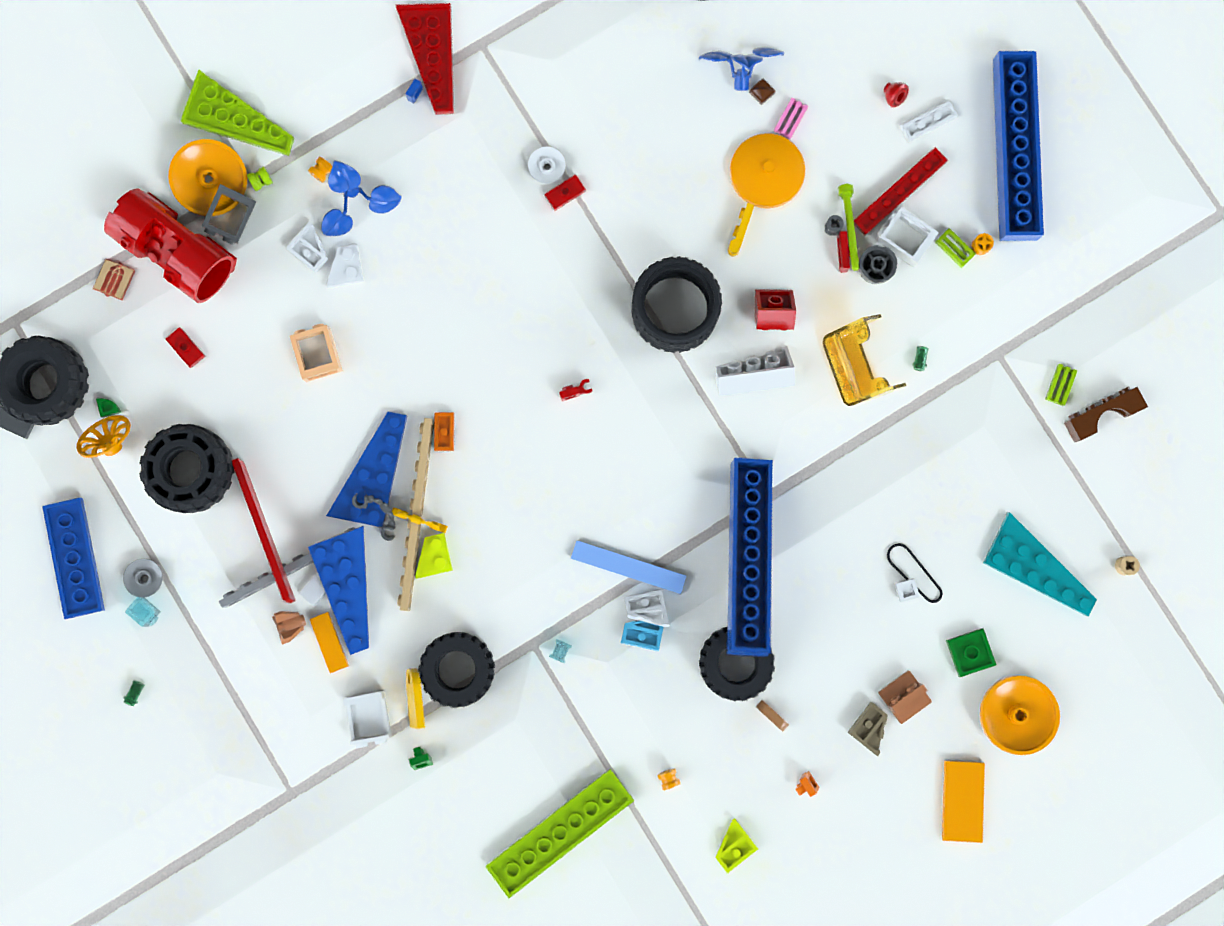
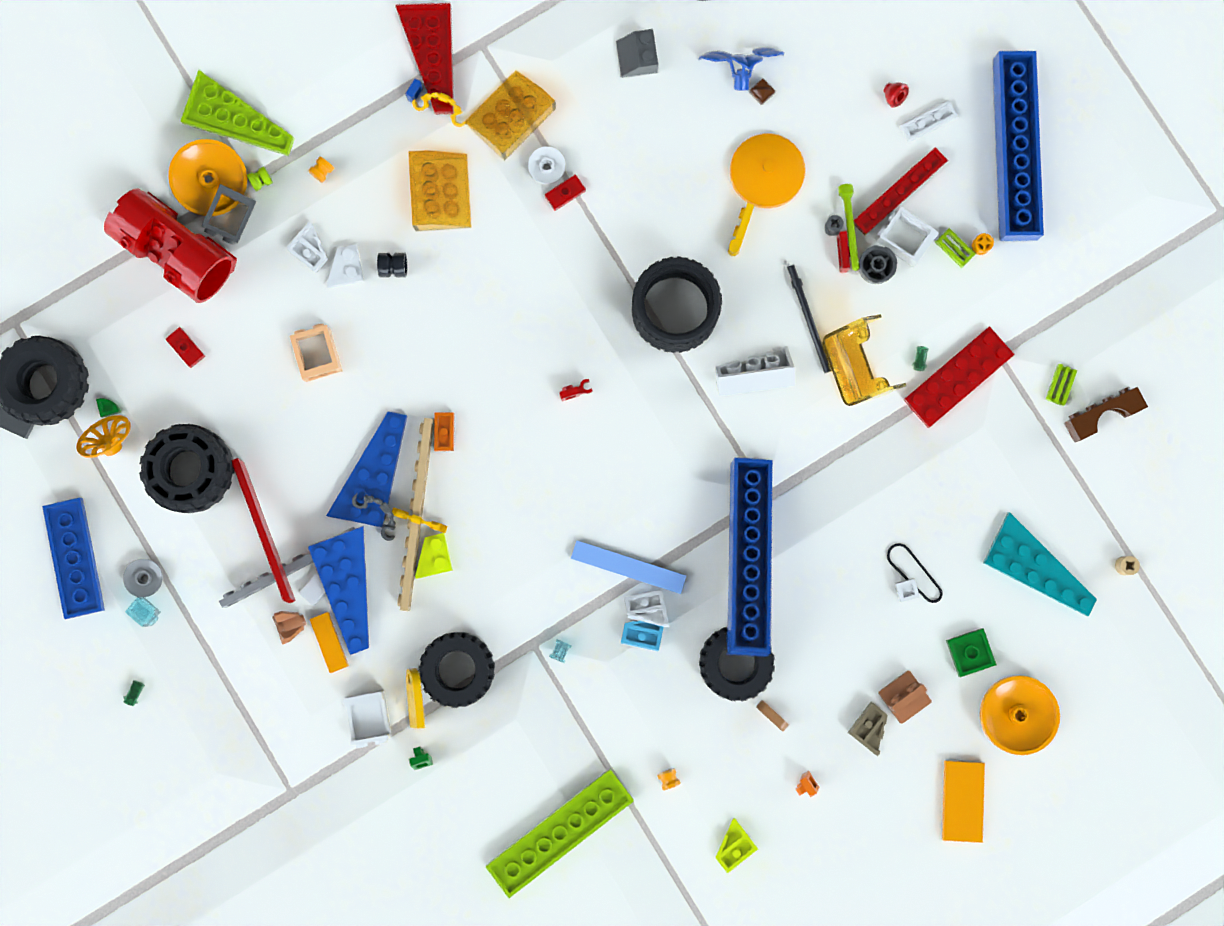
(113, 279): piece -> none
(346, 180): plant -> none
(391, 265): none -> black wheel
(439, 190): none -> clear yellow slope
(442, 97): none -> yellow piece
(511, 114): none -> clear yellow slope
(637, 54): none -> dark grey slope
(775, 310): red slope -> none
(797, 105): bright pink tile -> none
(797, 284): none -> black bar
(958, 377): none -> red plate

